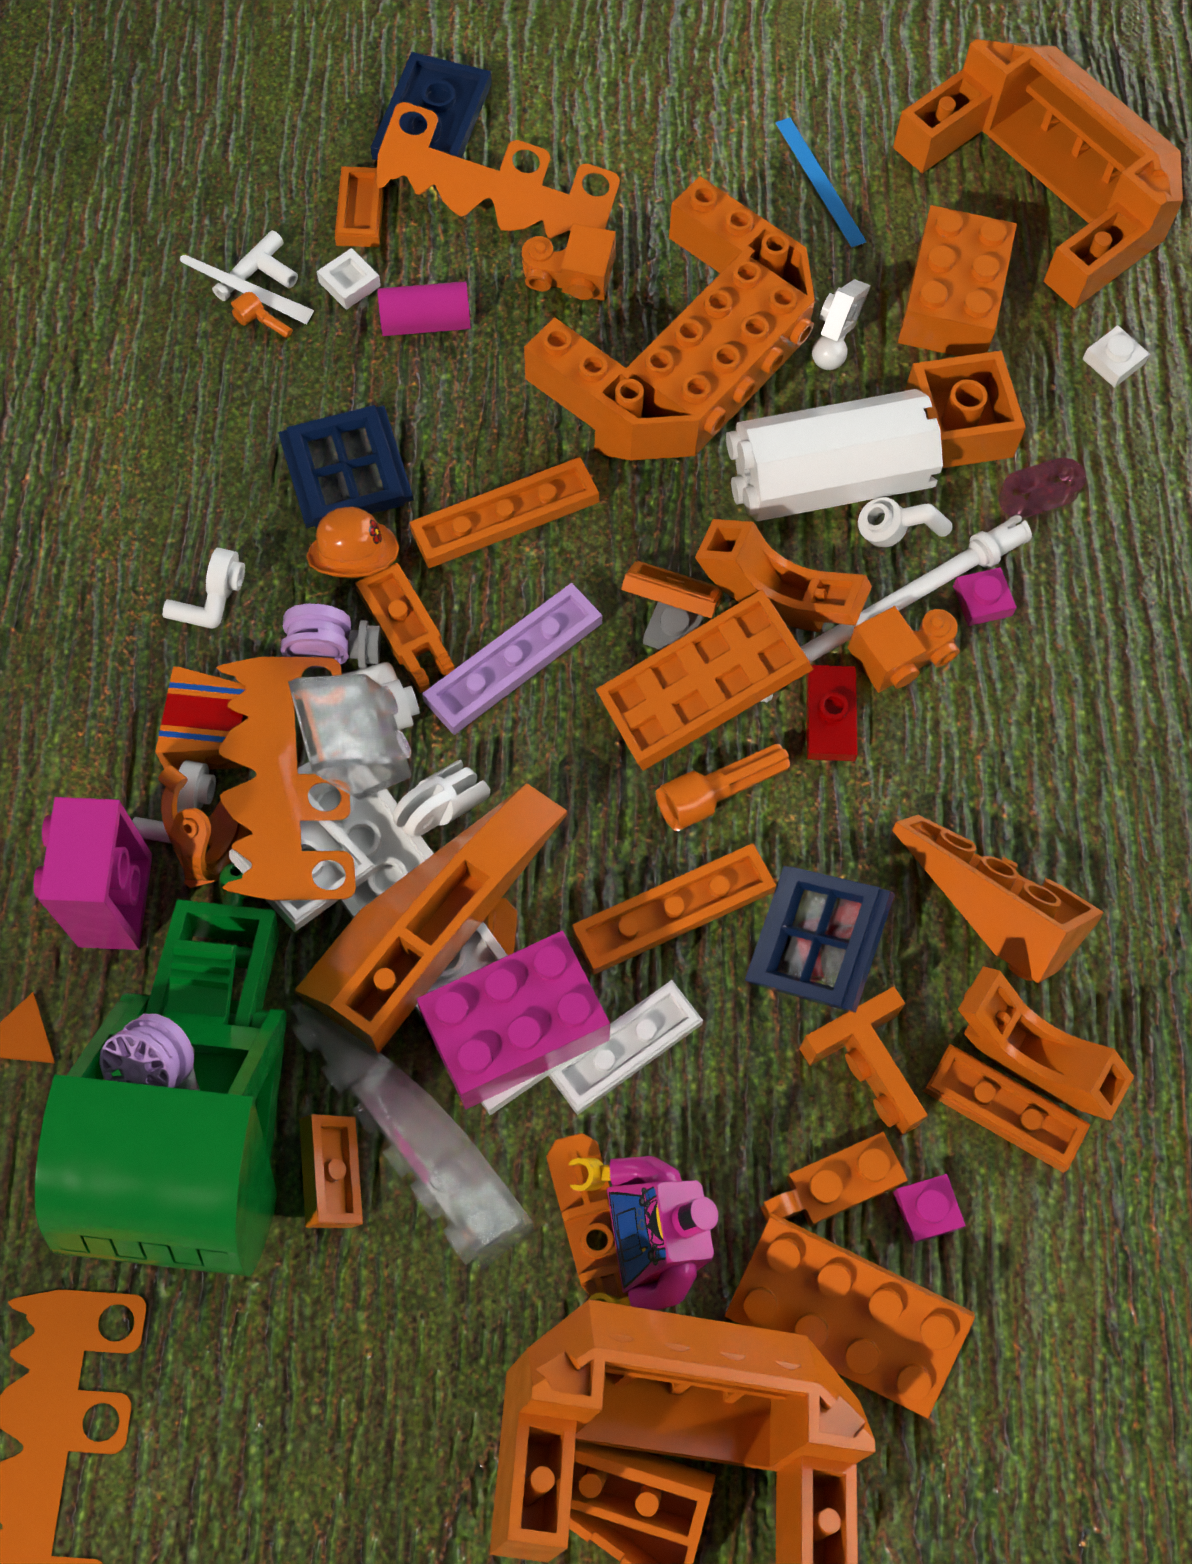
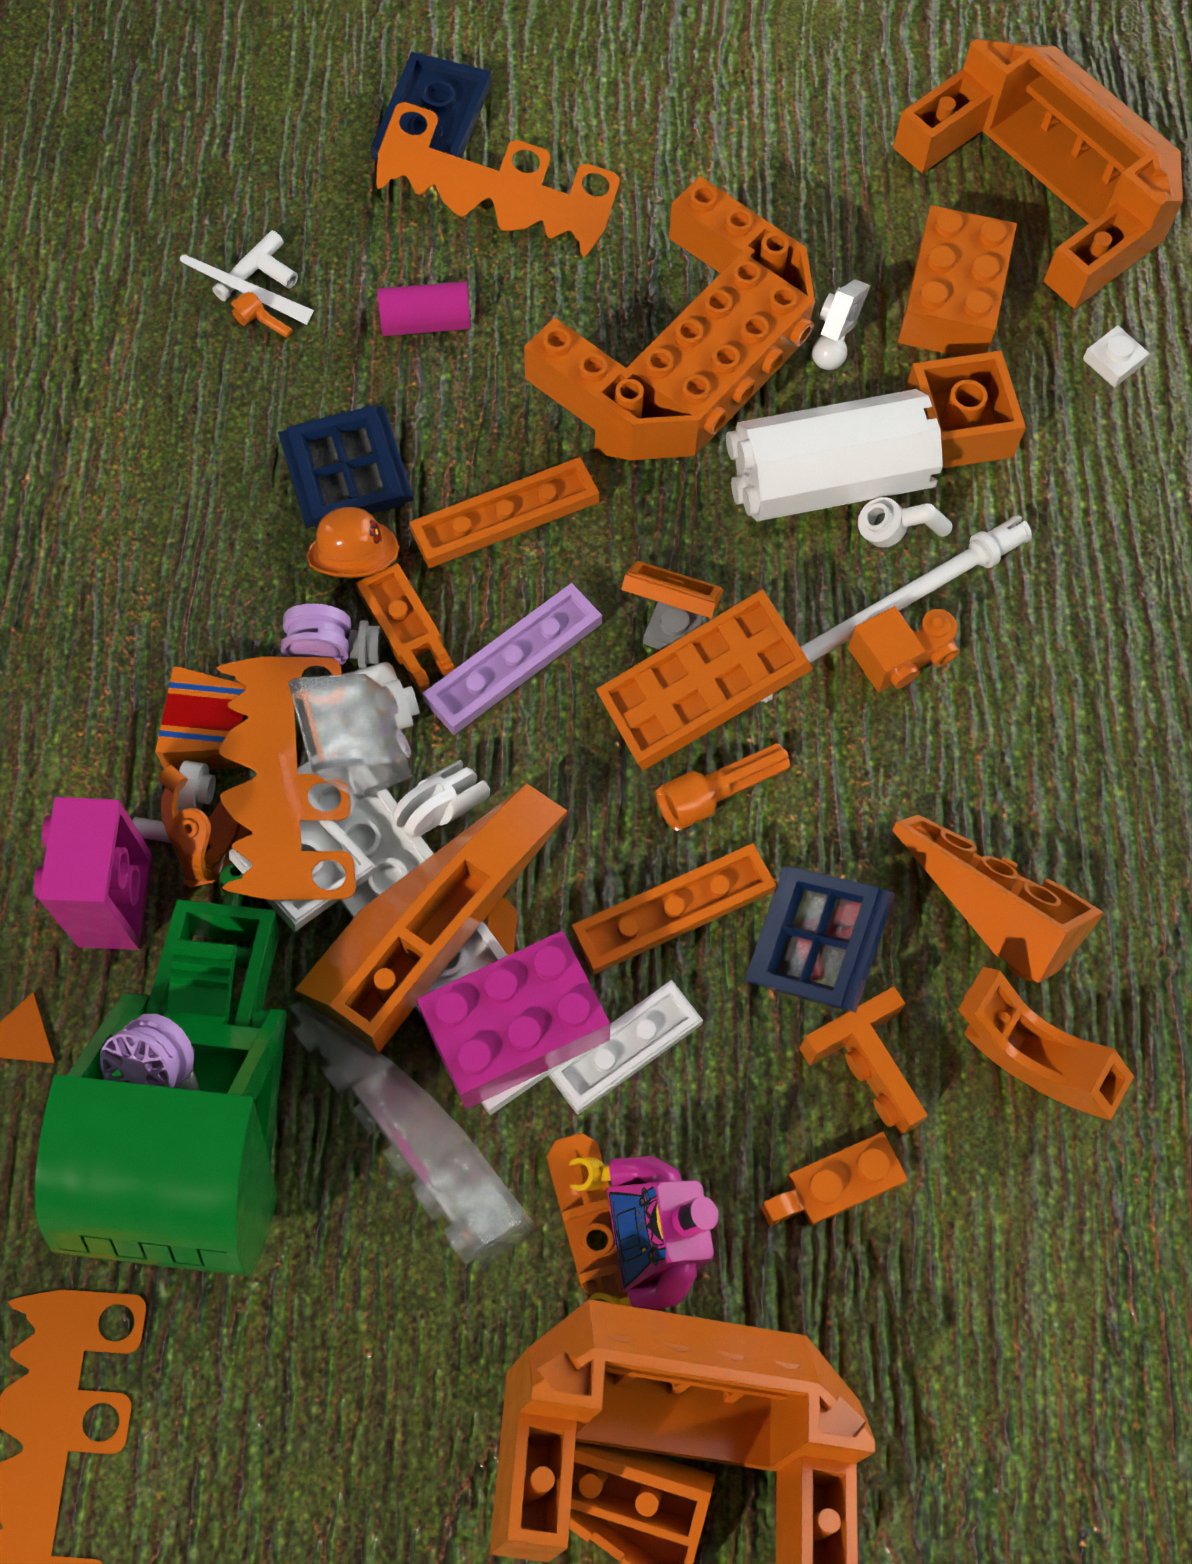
(222, 577): white plate -> none
(330, 1171): orange plate -> none
(348, 278): white plate -> none
(359, 208): orange tile -> none
(579, 269): orange brick -> none
(805, 598): orange arch -> none
(821, 182): dark azure sticker -> none
(831, 713): red plate -> none
(854, 1312): orange plate -> none
(929, 1209): dark pink plate -> none
(984, 596): dark pink plate -> none
(1007, 1108): orange tile -> none
(1044, 493): clear pink beam -> none

